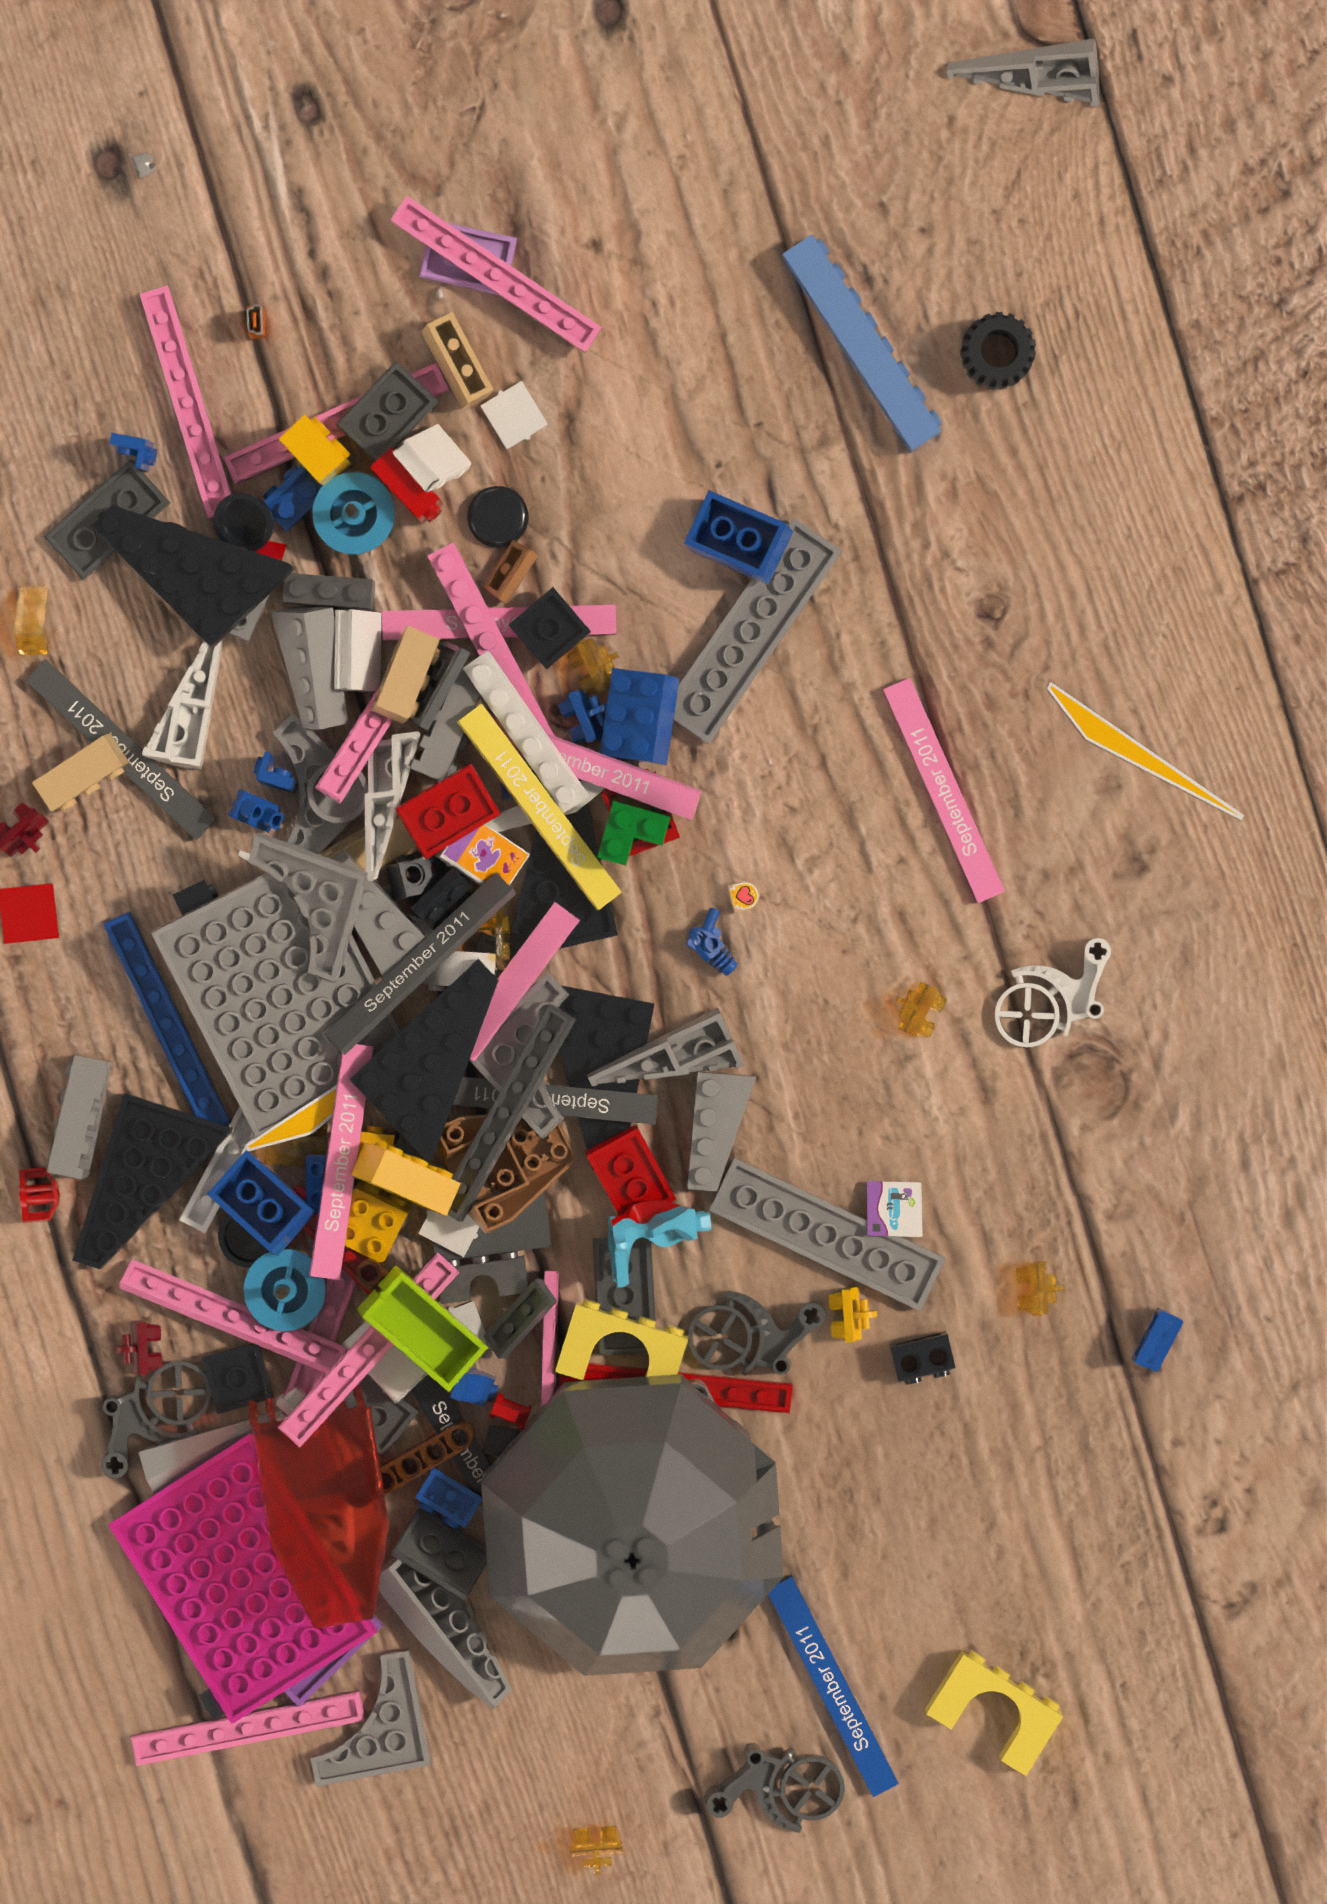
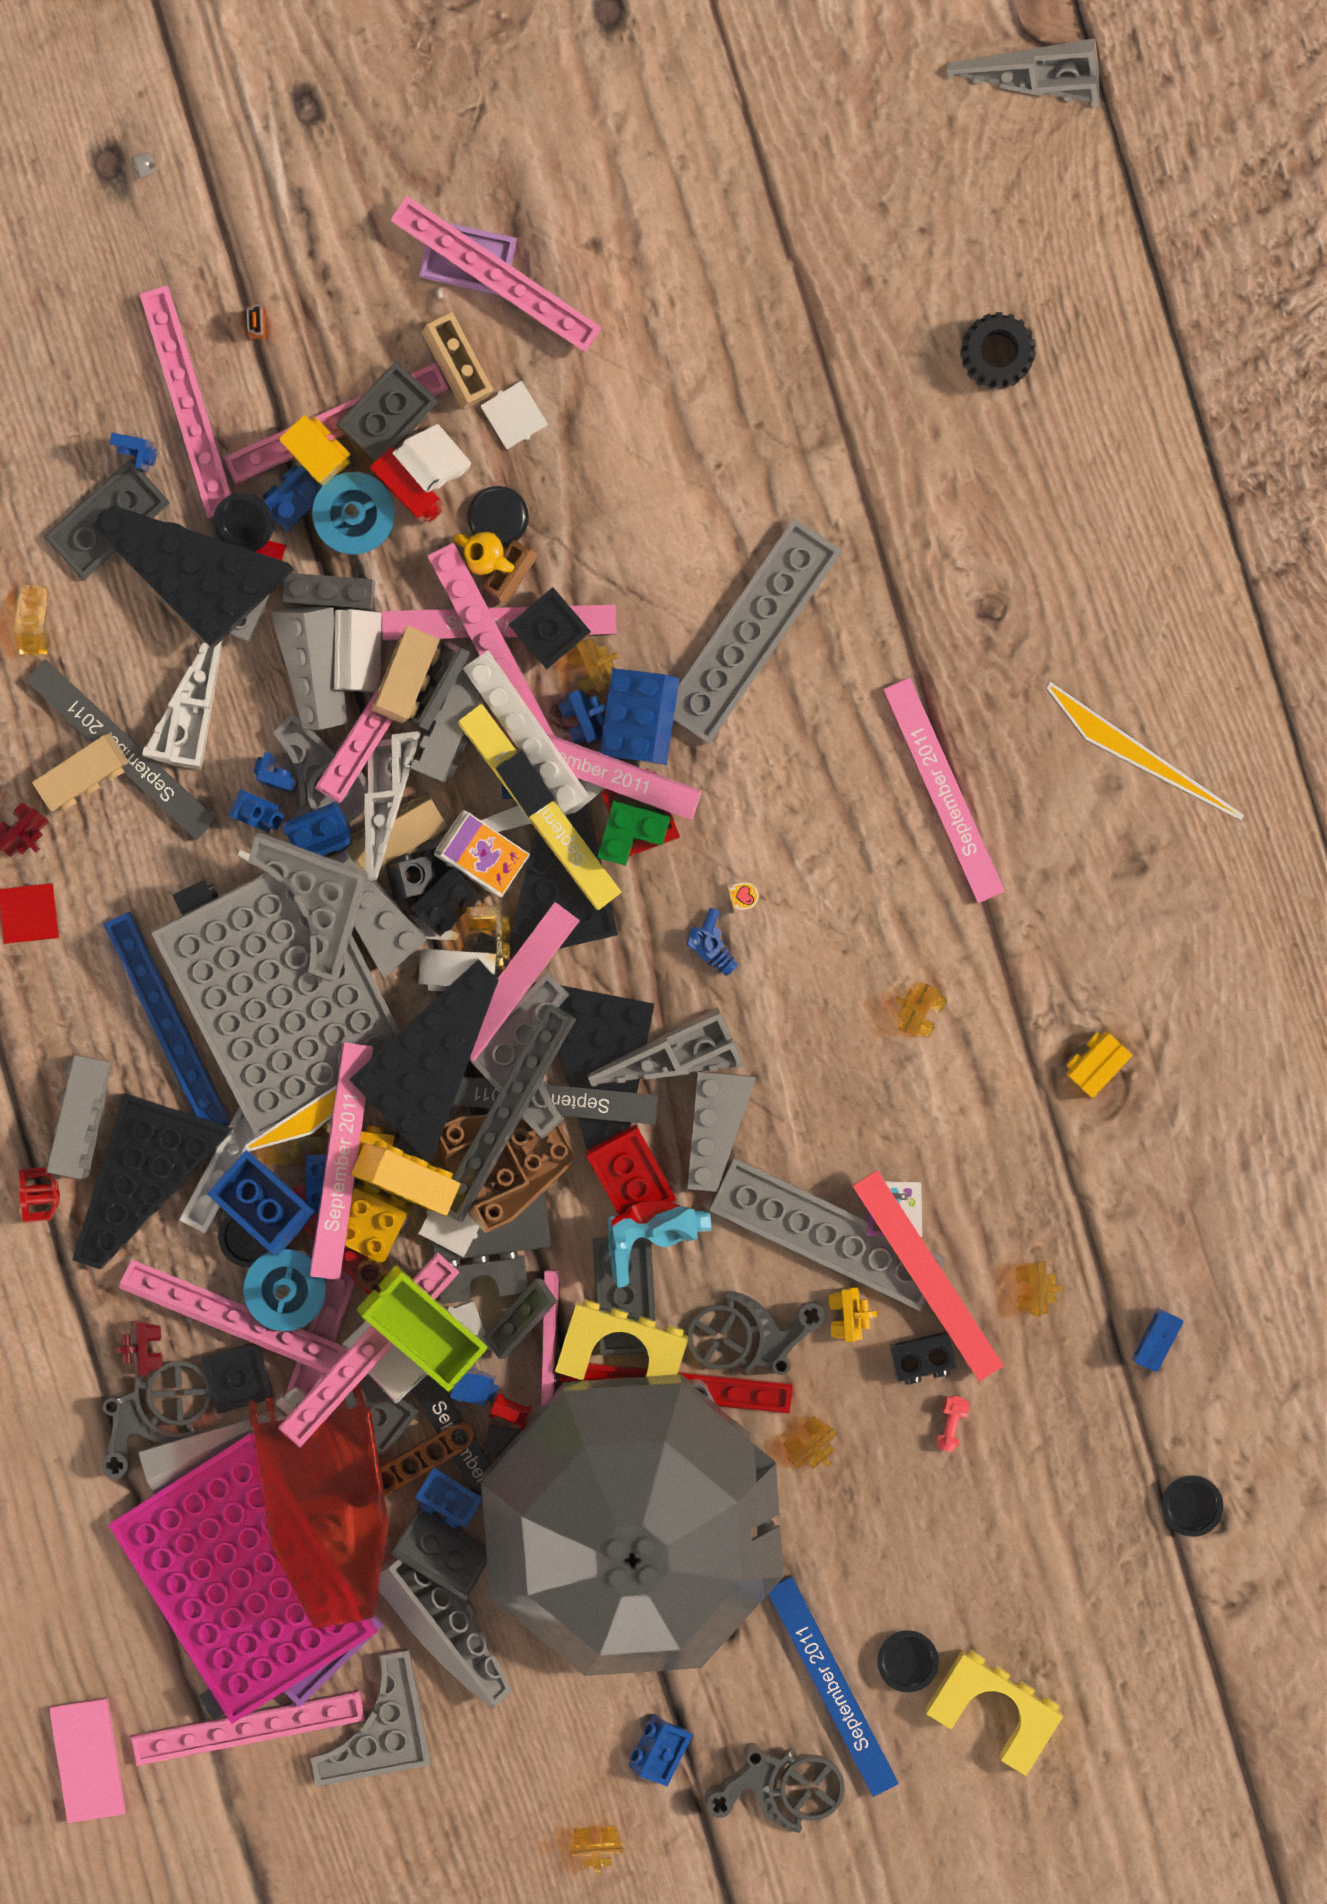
(87, 1760): none -> bright pink tile
(320, 830): none -> blue bracket
(420, 963): dark grey tile -> none
(447, 811): red tile -> none
(483, 553): none -> yellow piece
(525, 783): none -> black hinge
(659, 1750): none -> blue bracket
(738, 537): blue brick -> none
(801, 1453): none -> clear yellow hips
(861, 342): medium blue brick -> none
(908, 1661): none -> black piece
(927, 1275): none -> coral tile
(955, 1408): none -> coral bar
(1077, 994): white piece -> none
(1098, 1063): none -> yellow brick
(1192, 1505): none -> black piece

